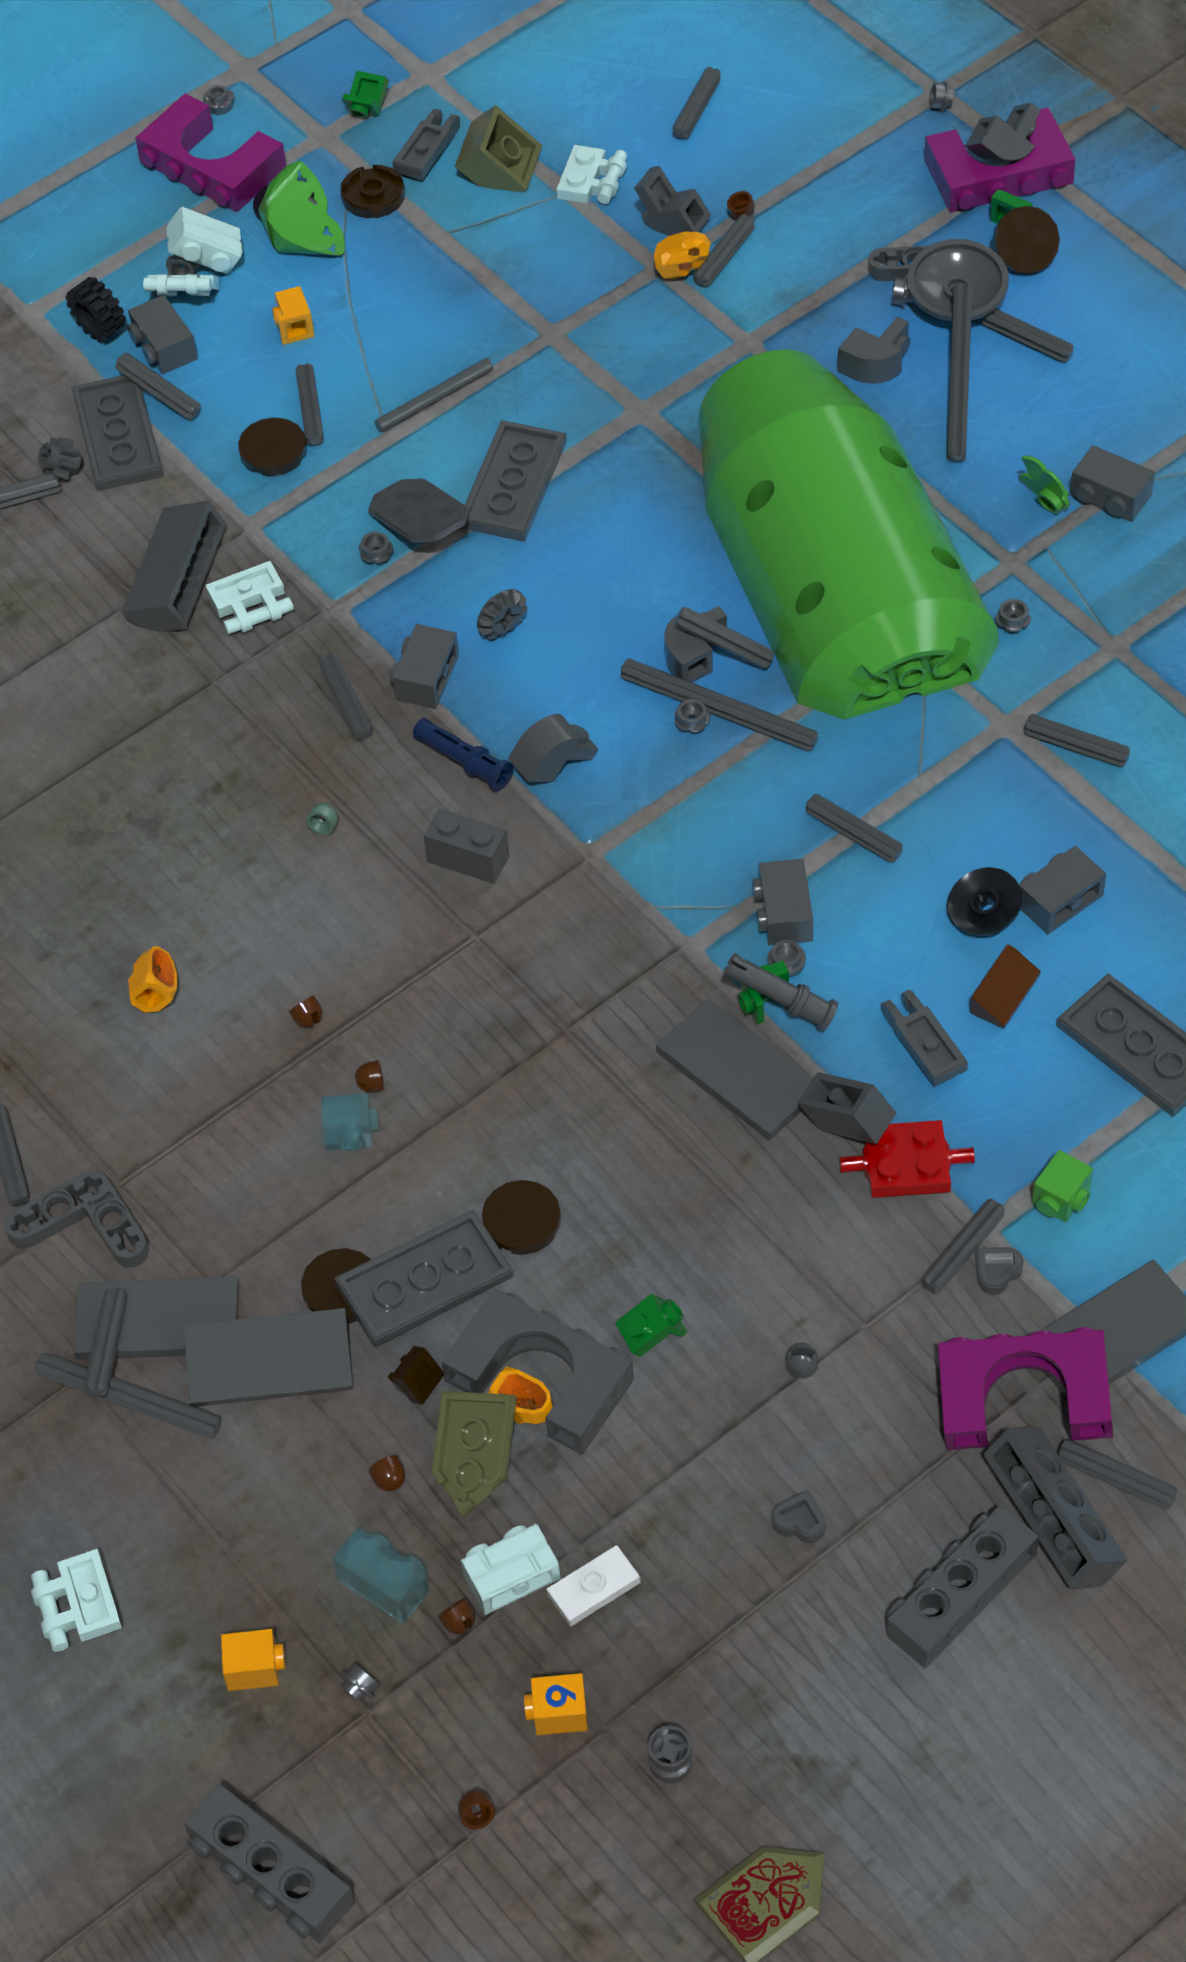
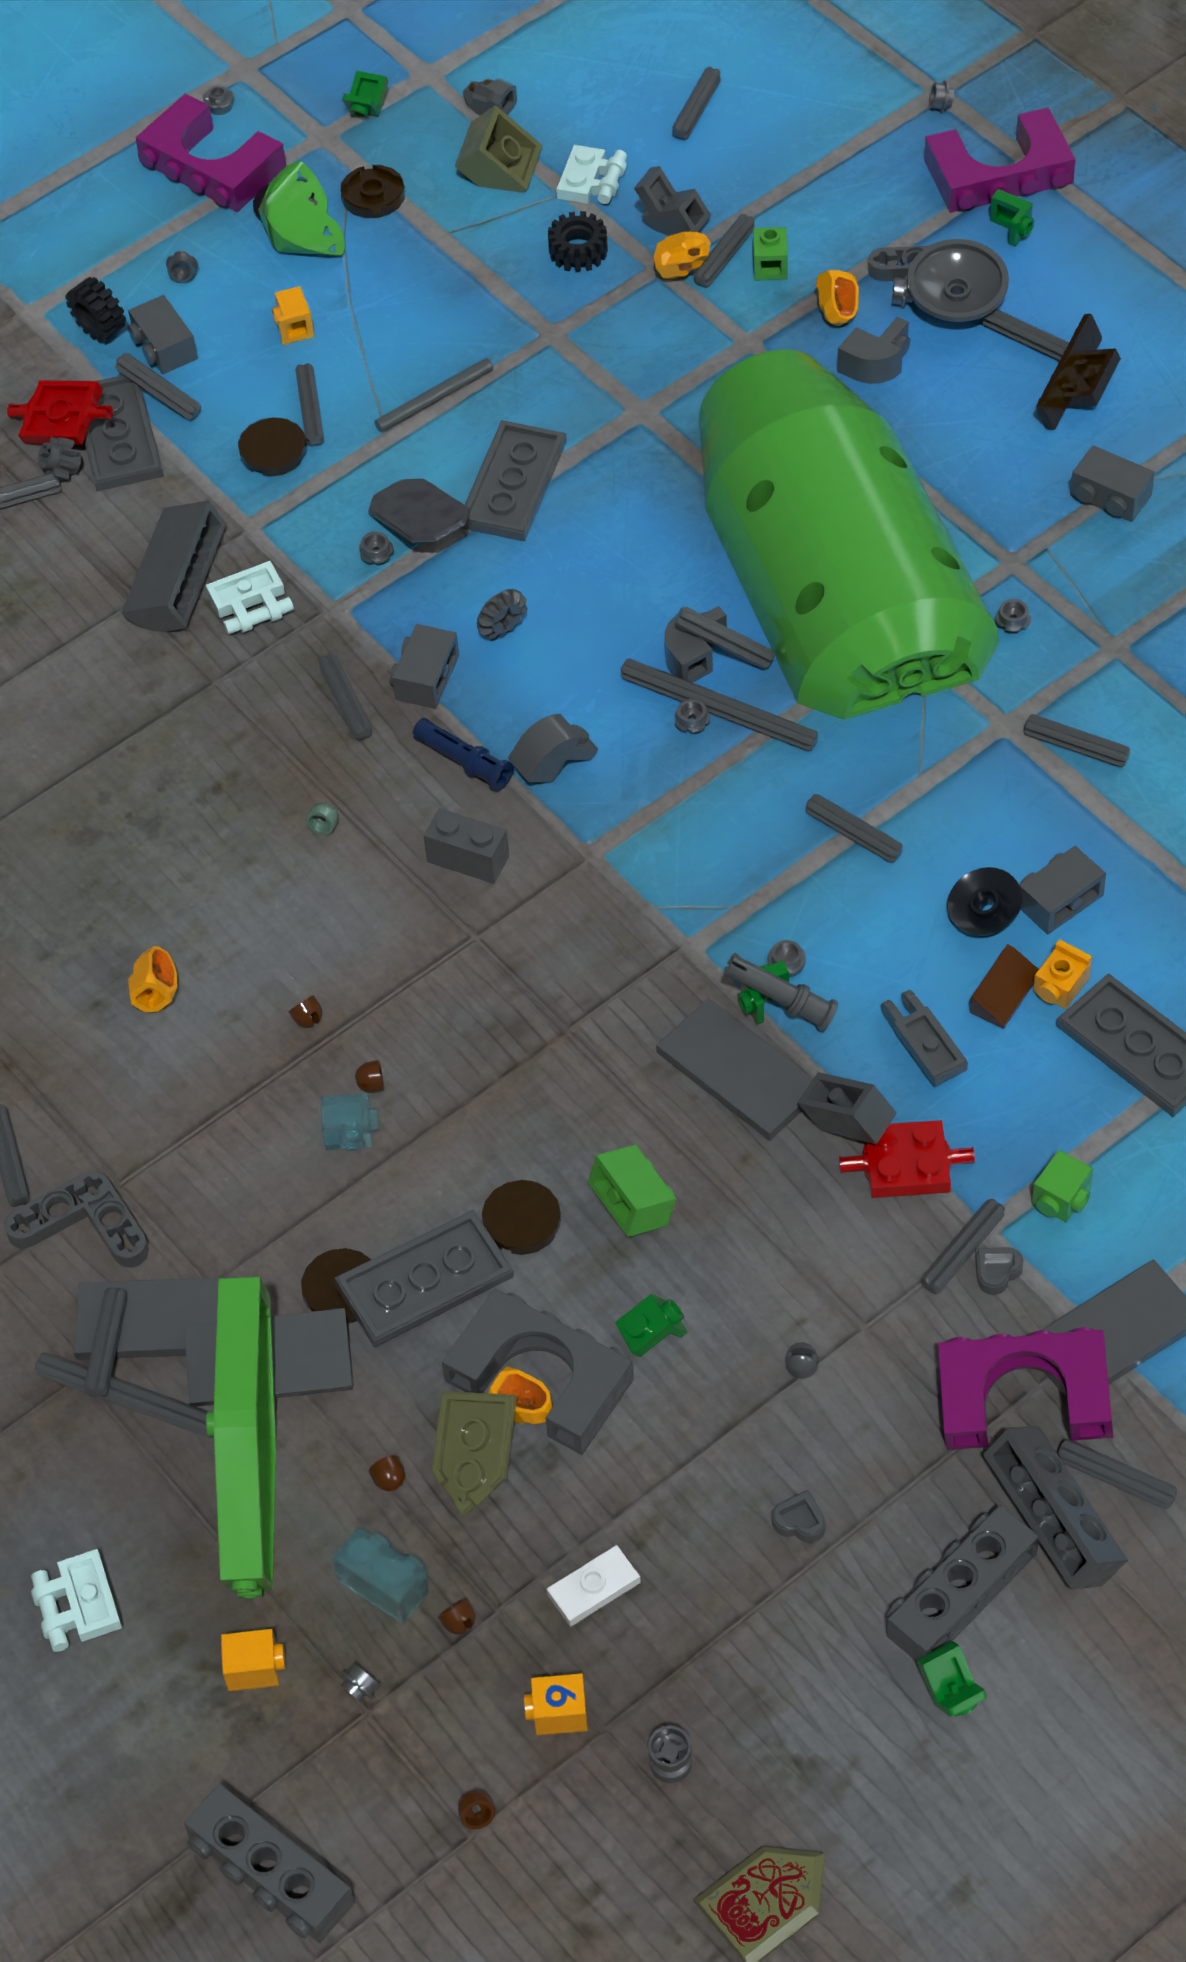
(60, 411): none -> red plate
(191, 283): light aqua plate -> none
(204, 240): light aqua brick -> none
(244, 1436): none -> bright green container
(416, 1375): dark brown tile -> none
(426, 145): dark grey hinge -> none
(488, 93): none -> dark grey rock
(510, 1568): light aqua brick -> none
(577, 254): none -> black tyre
(631, 1190): none -> bright green brick
(741, 203): reddish brown hinge -> none
(770, 253): none -> bright green brick
(784, 900): dark grey brick -> none
(838, 296): none -> light orange rock
(950, 1680): none -> green bracket
(959, 372): dark grey axle -> none
(1001, 140): dark grey brick -> none
(1026, 239): dark brown tile -> none
(1045, 485): bright green plate -> none
(1063, 975): none -> light orange brick
(1079, 374): none -> dark brown bracket

